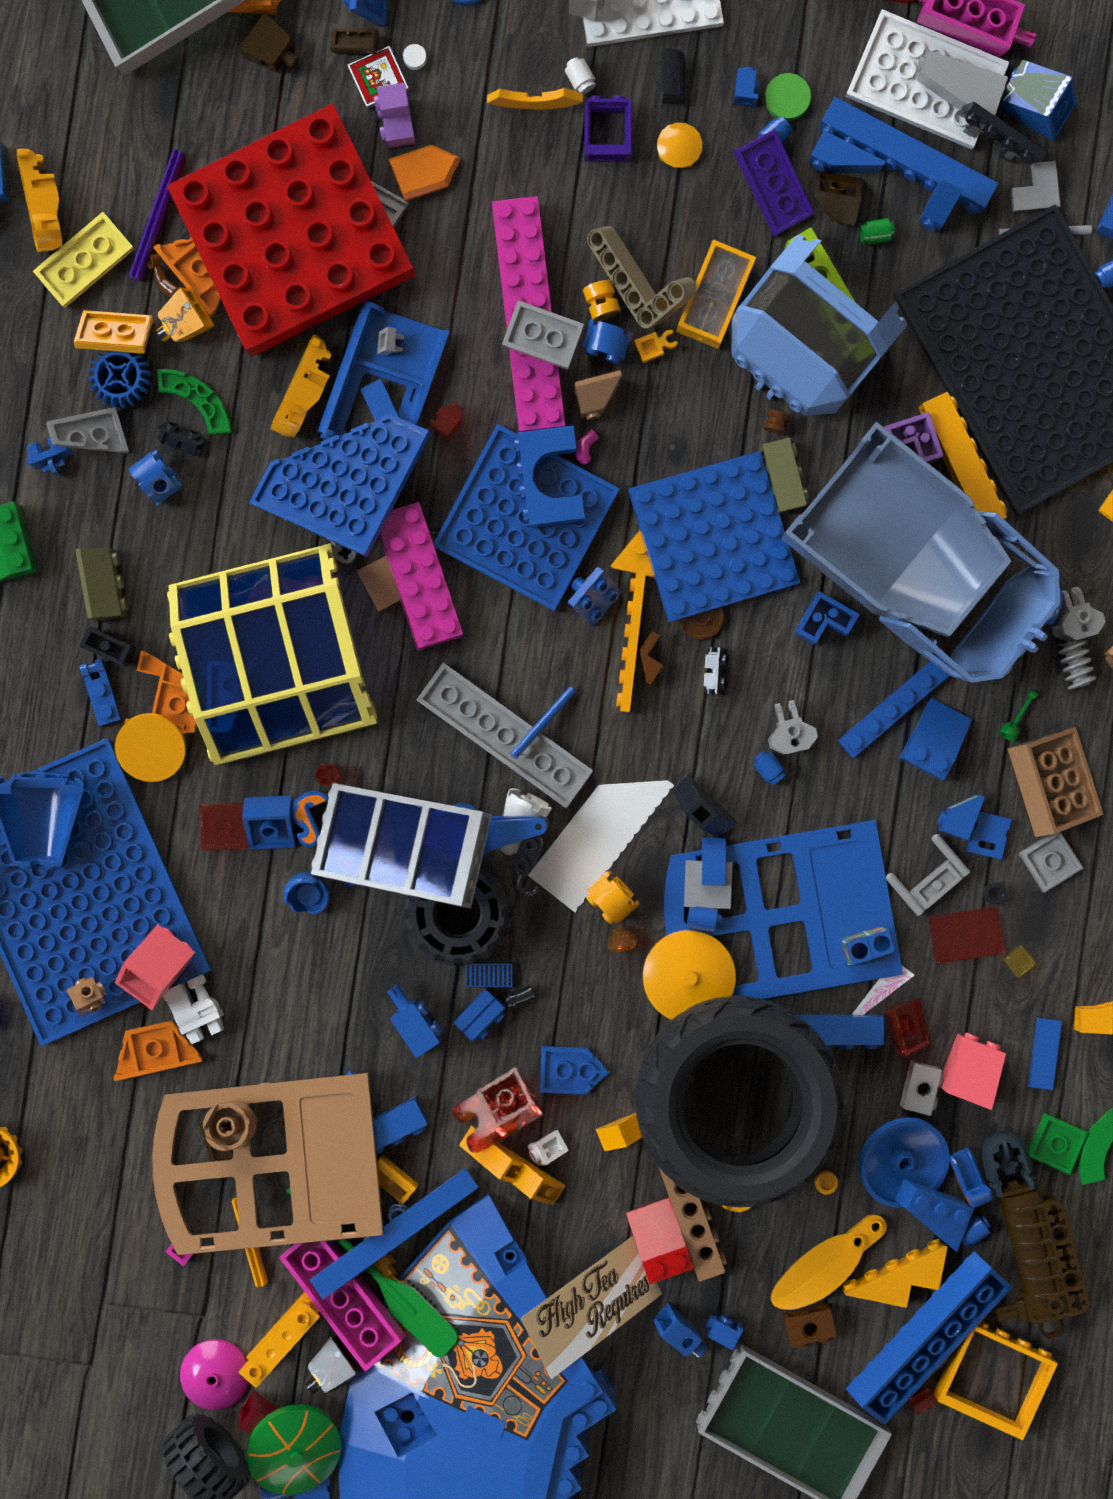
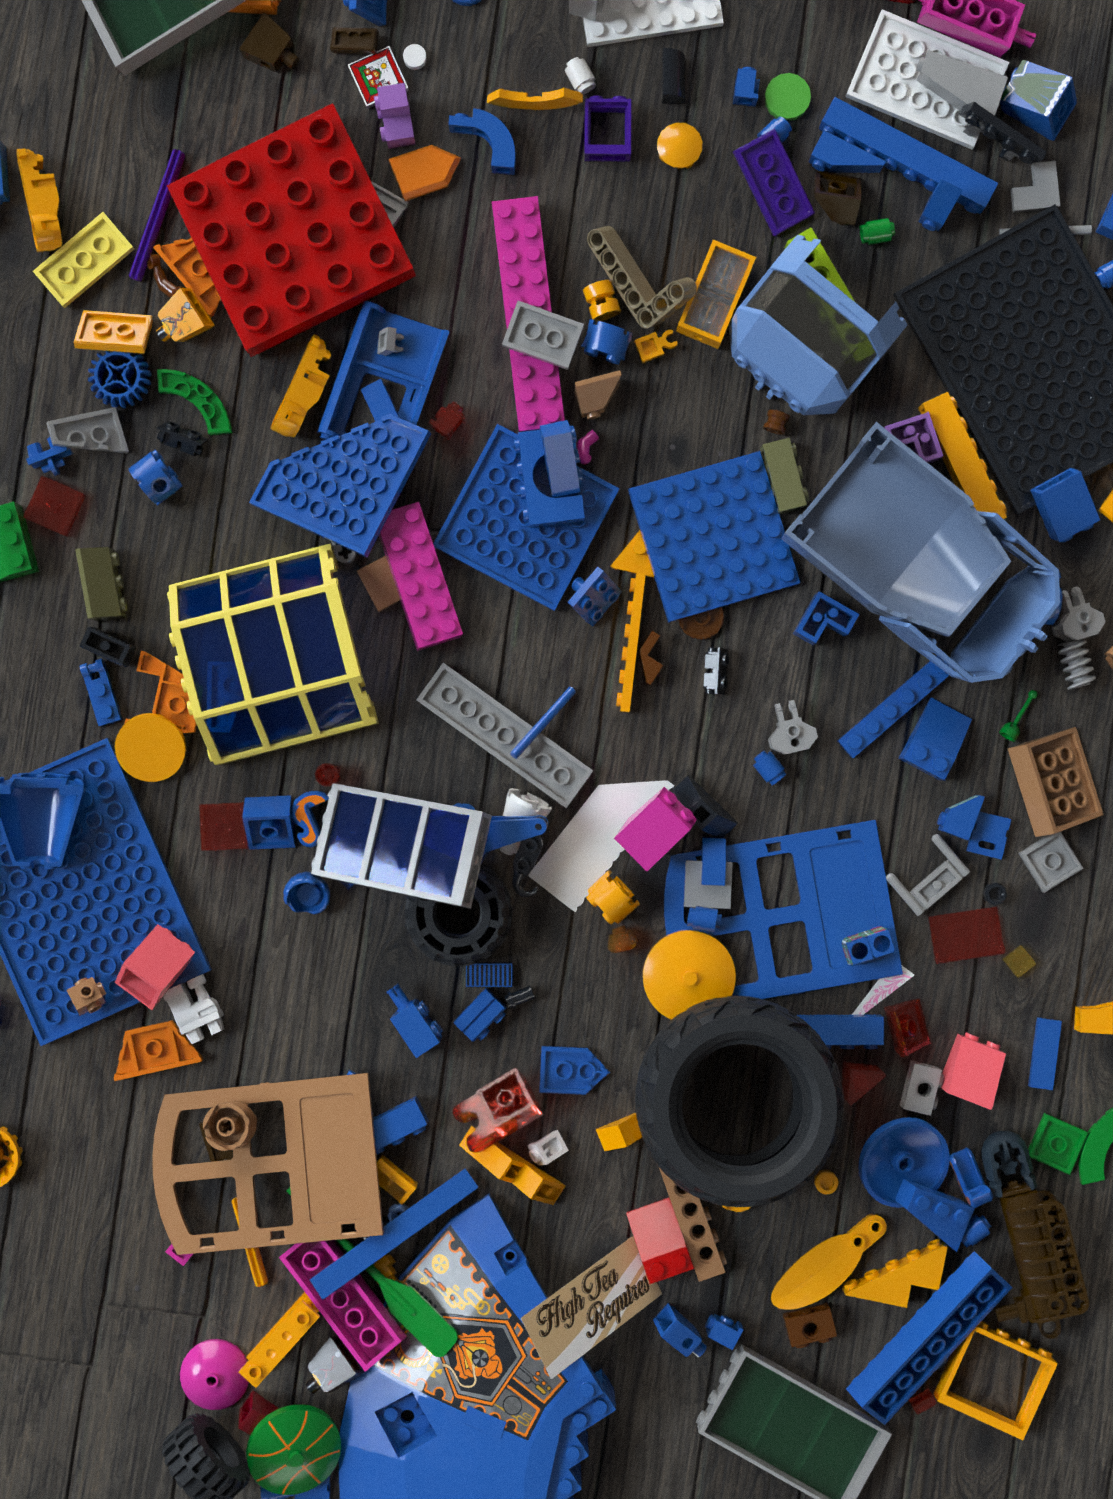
(54, 506): none -> clear red plate
(494, 132): none -> blue arch
(561, 458): none -> blue brick
(655, 828): none -> dark pink slope
(859, 1079): none -> clear red slope
(1065, 505): none -> blue brick

